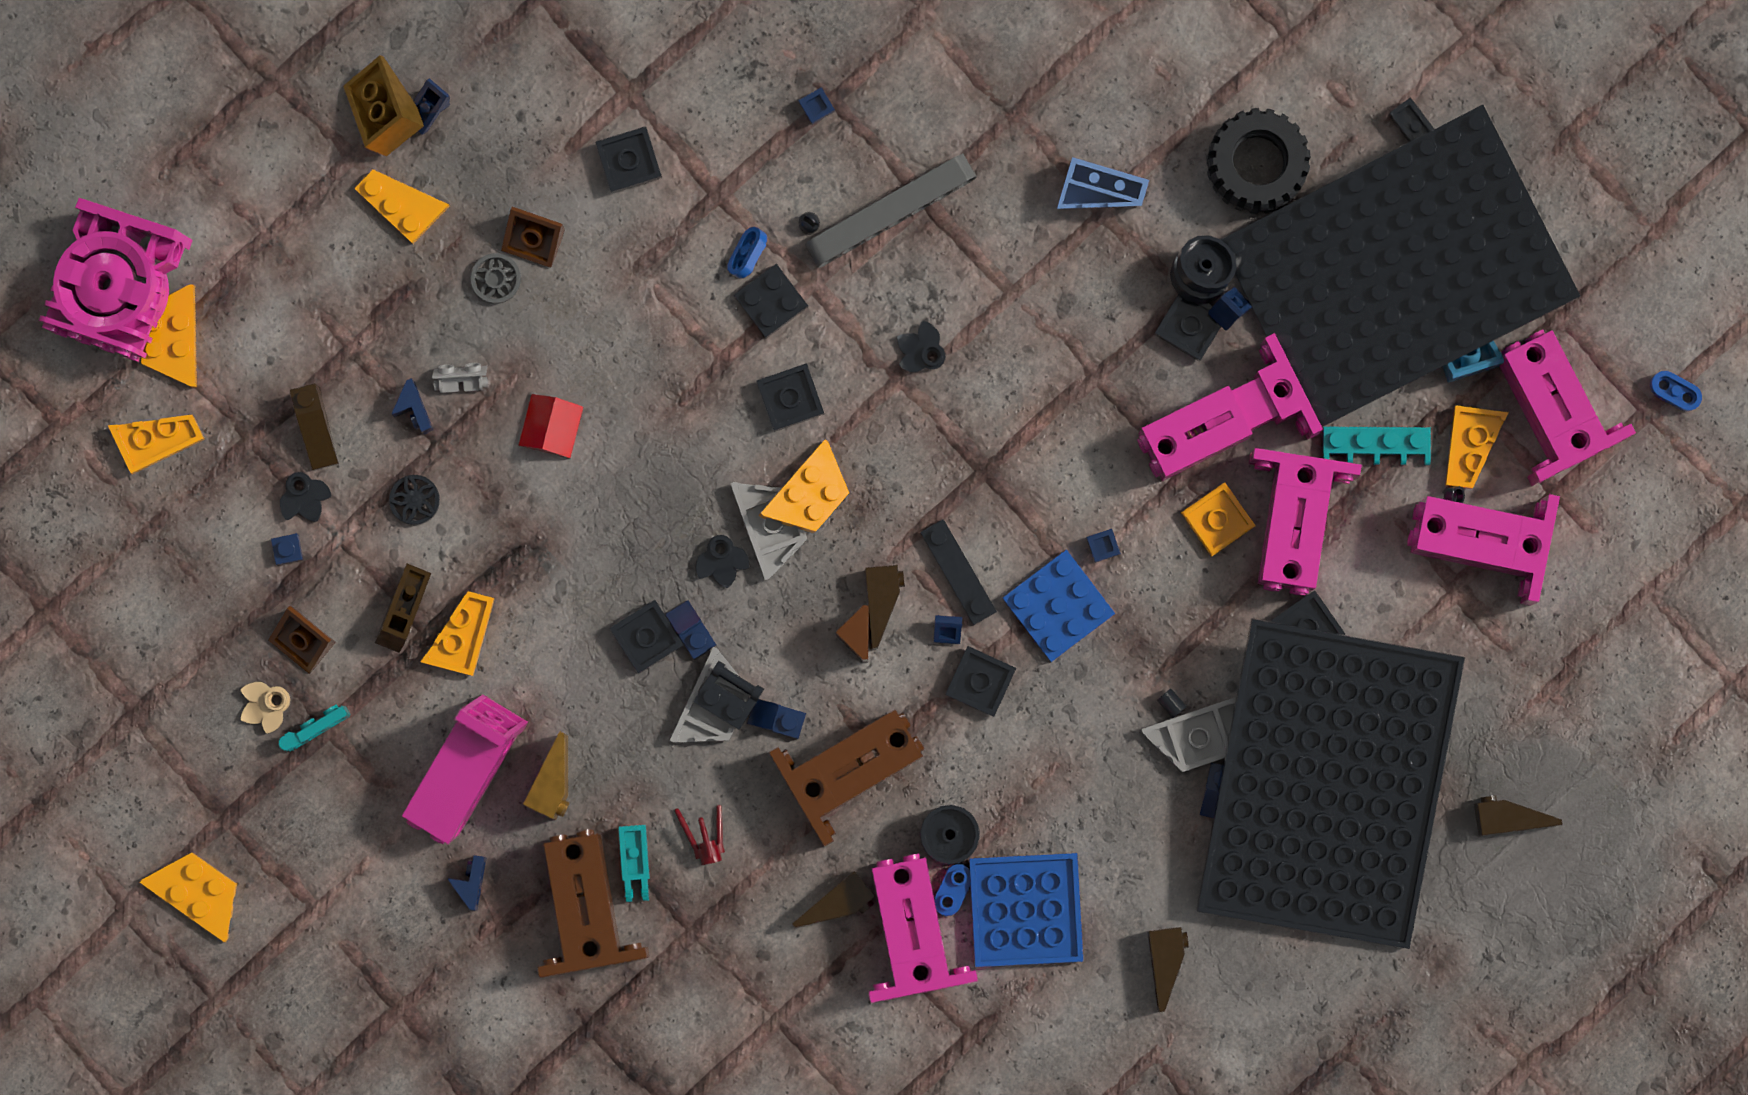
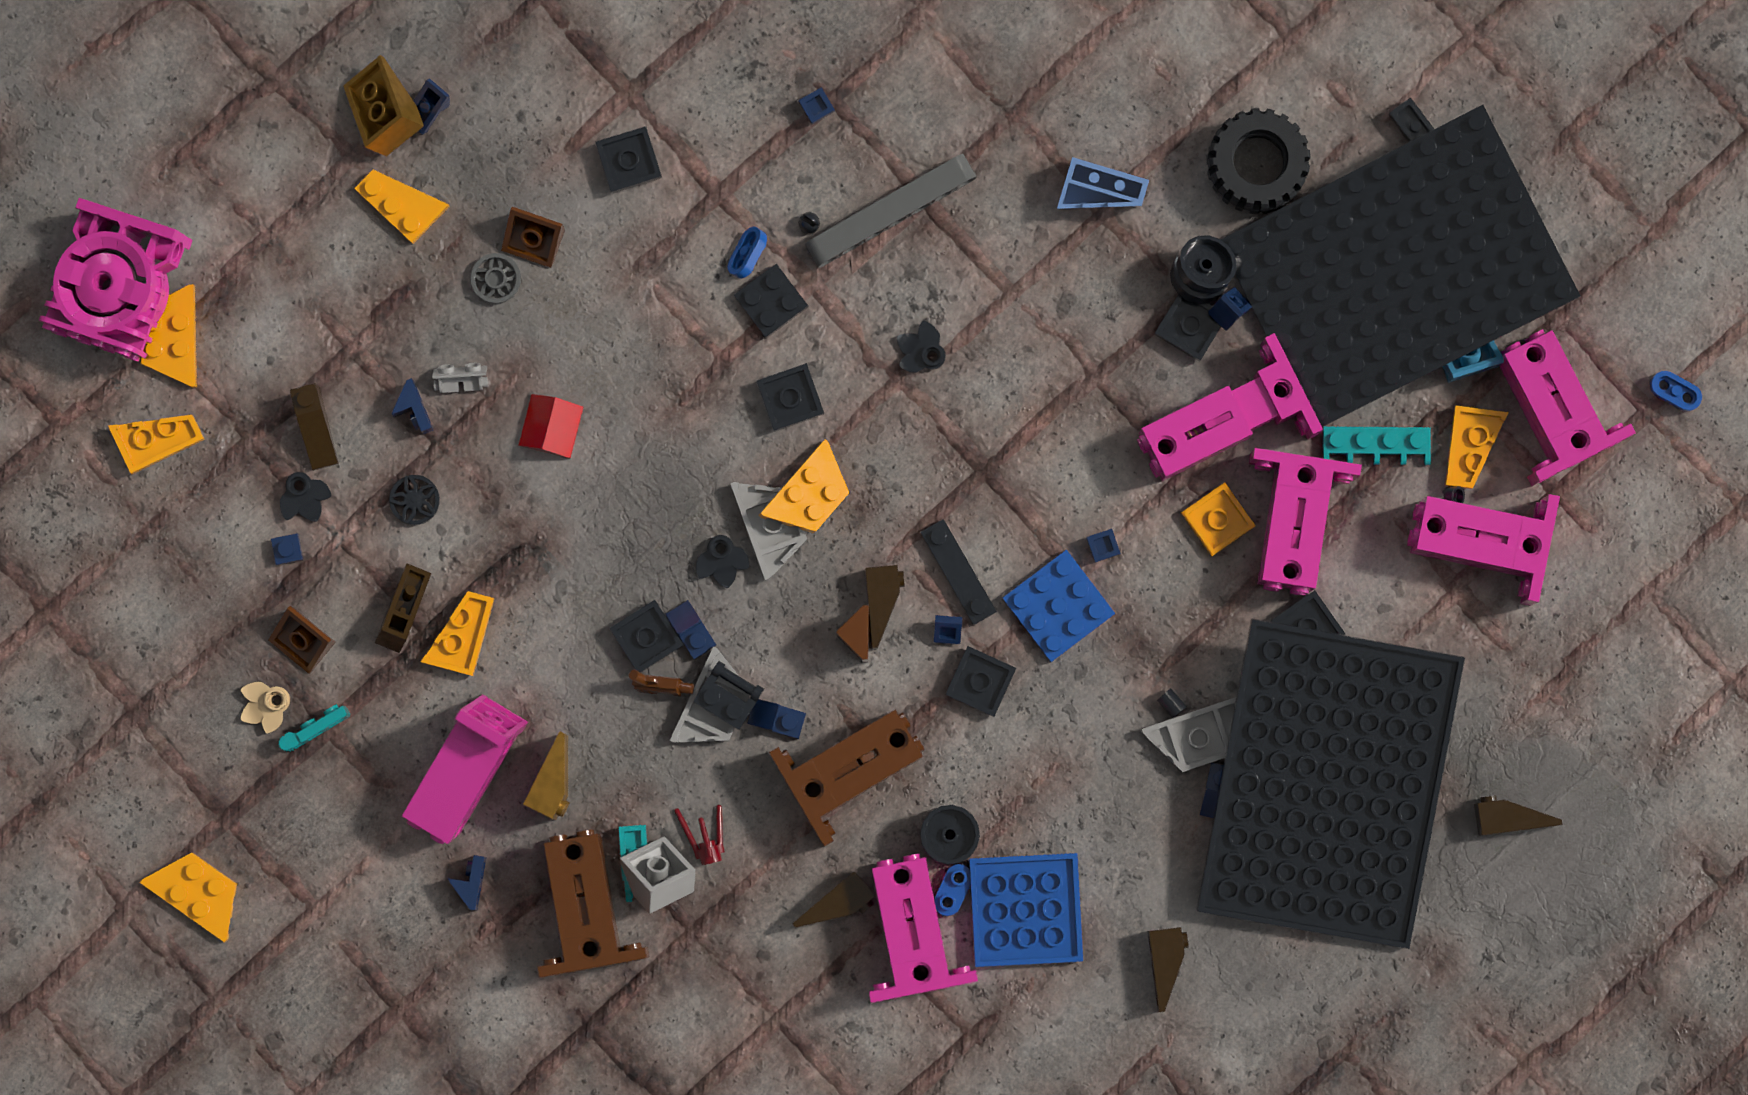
(658, 874): none -> light grey slope
(659, 684): none -> reddish brown piece

